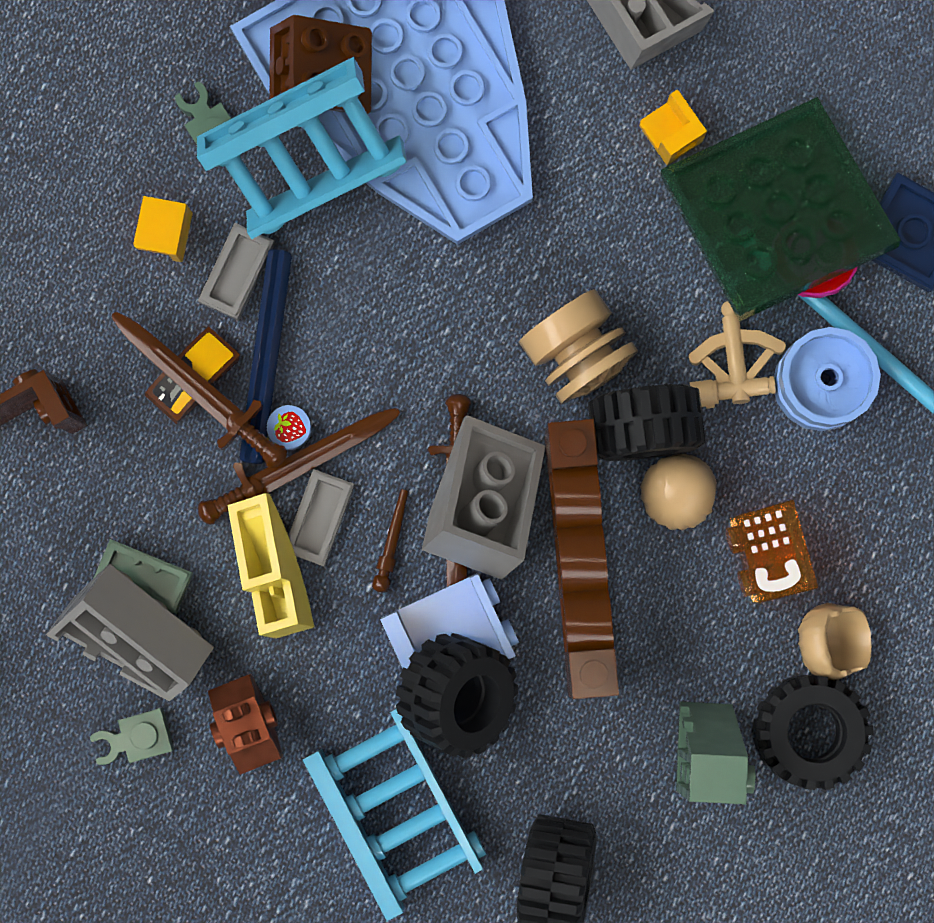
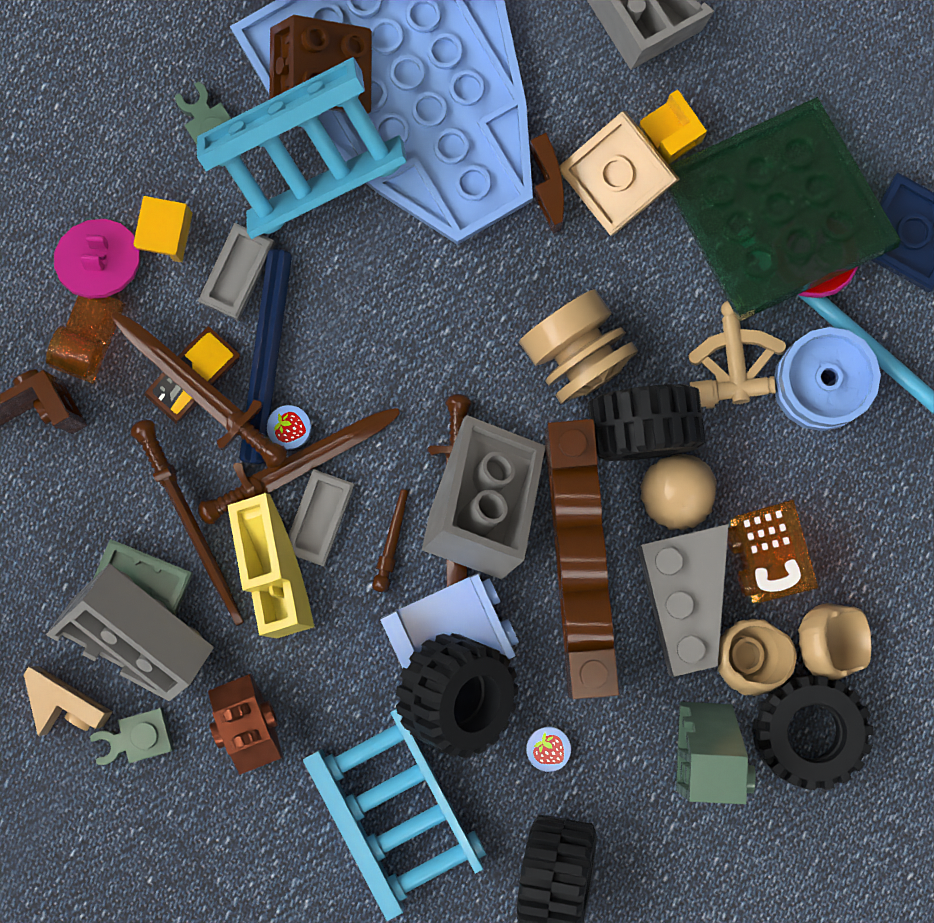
(51, 695): none -> tan slope
(85, 338): none -> clear orange plate
(96, 258): none -> dark pink piece
(165, 474): none -> reddish brown sword
(548, 749): none -> tile
(550, 193): none -> reddish brown slope
(618, 173): none -> tan plate
(687, 596): none -> light grey wedge
(755, 657): none -> tan hair

